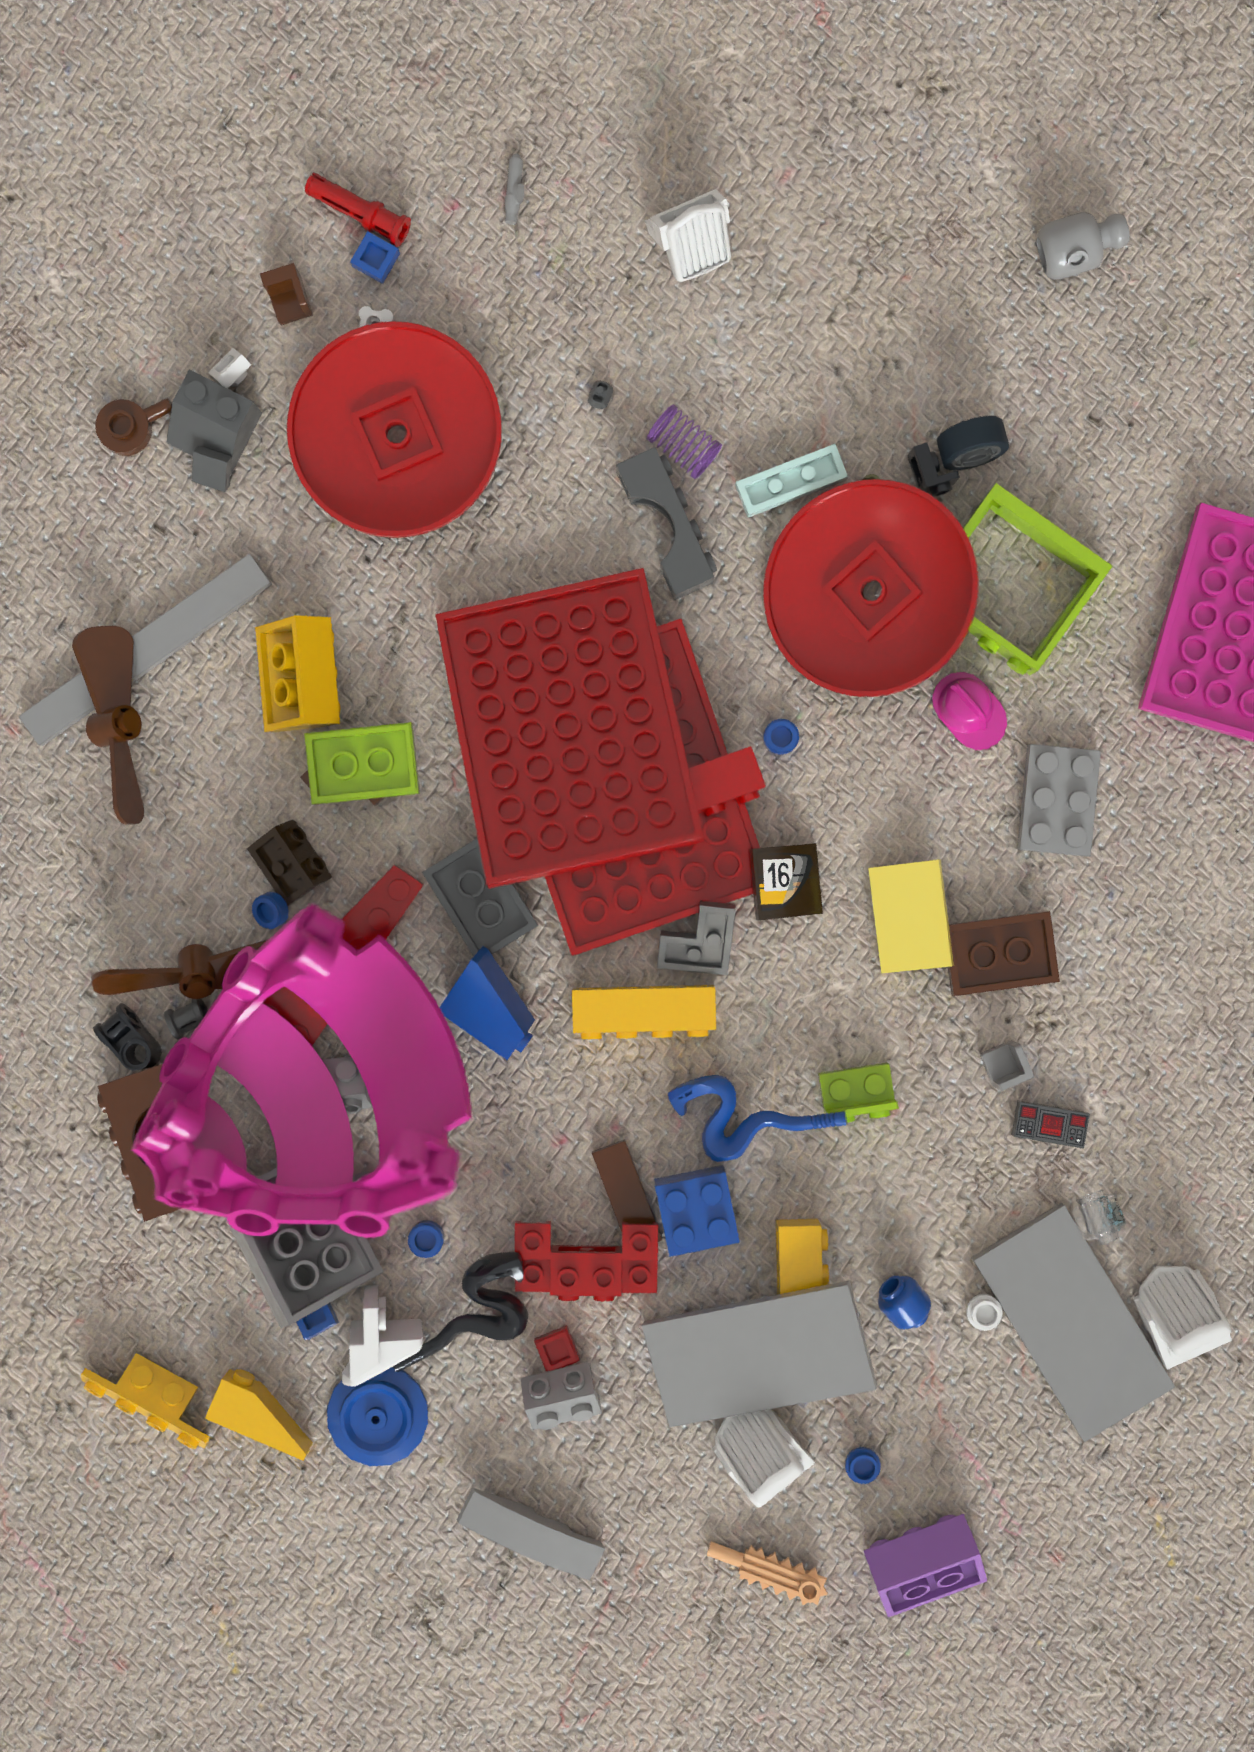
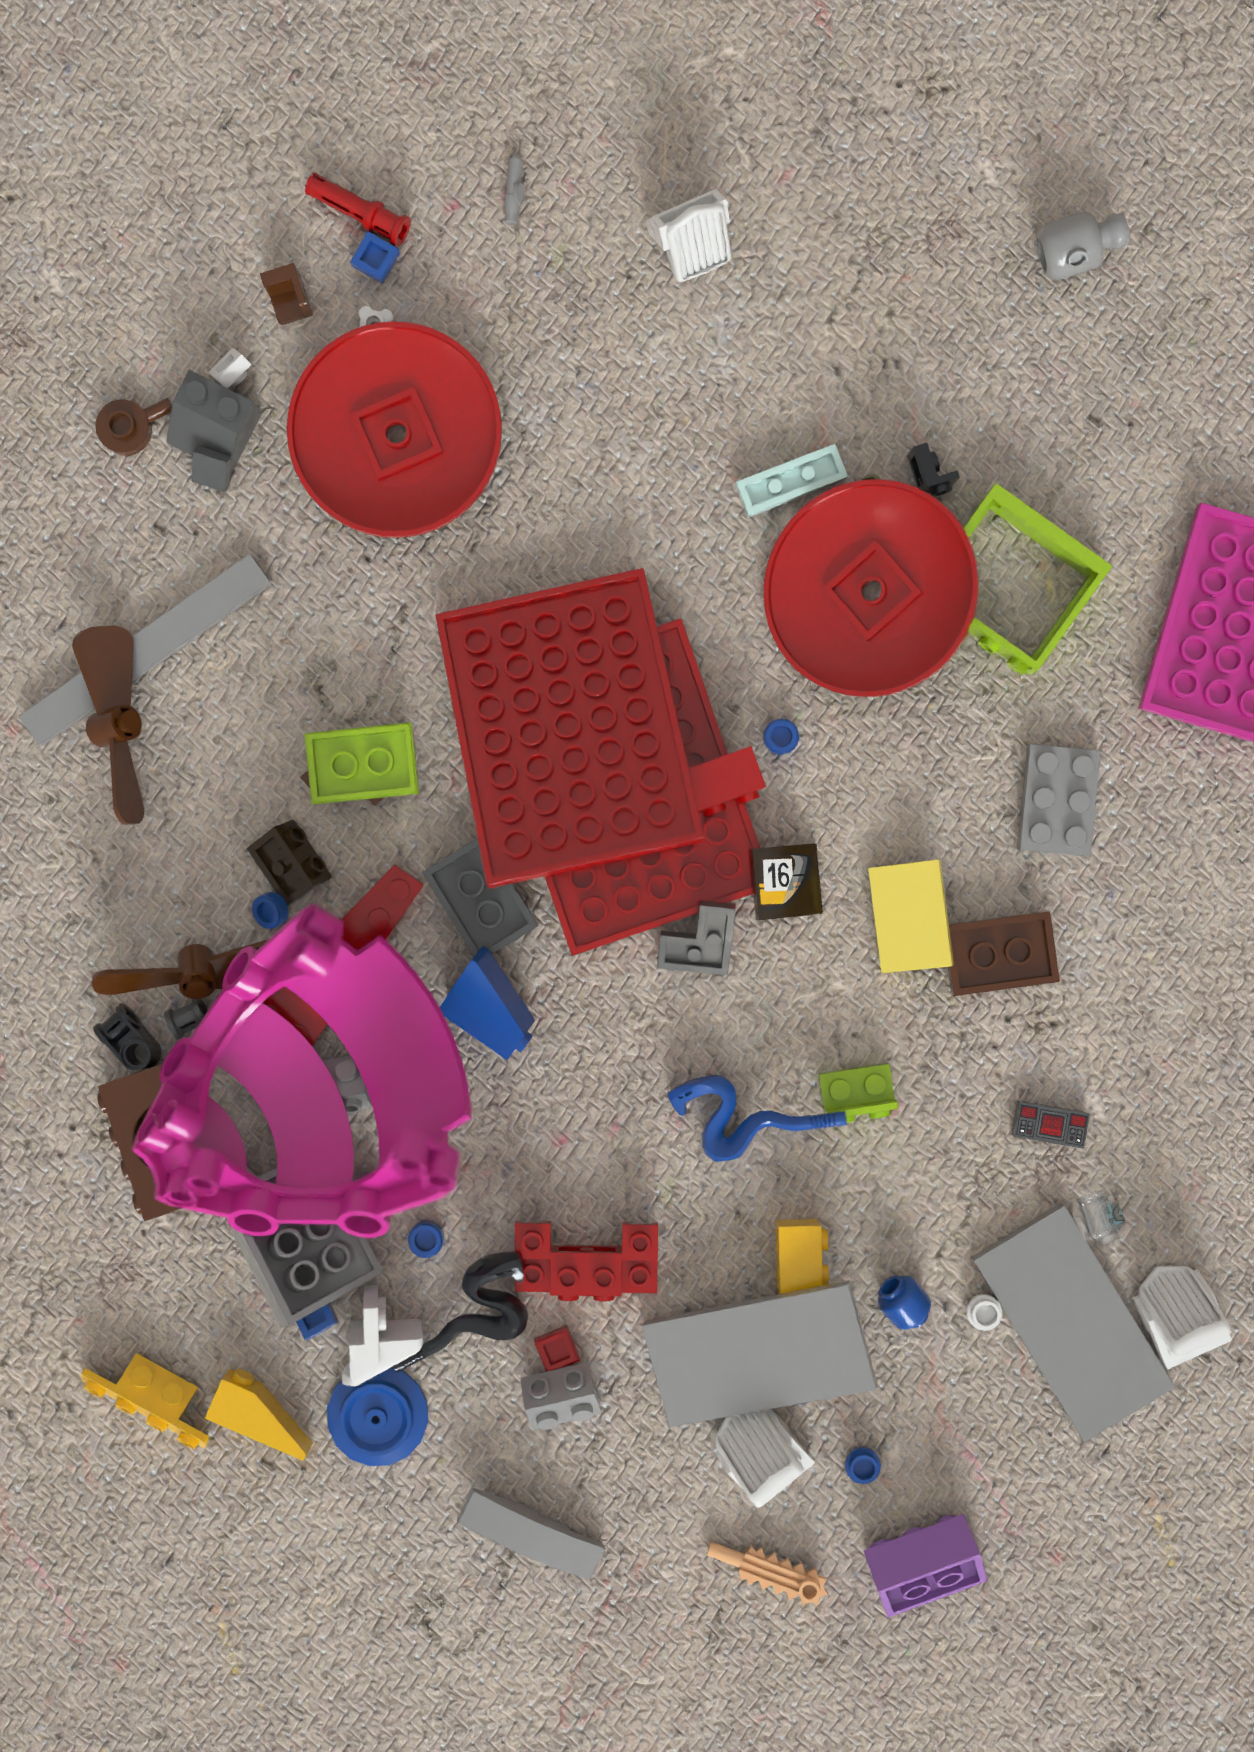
(297, 673): yellow slope -> none
(600, 394): dark grey rock -> none
(623, 1185): reddish brown tile -> none
(644, 1010): yellow brick -> none
(648, 483): dark grey arch -> none
(696, 1210): blue brick -> none
(708, 457): medium lavender piece -> none
(969, 710): dark pink piece -> none
(972, 443): black wheel -> none
(1006, 1065): light grey panel -> none

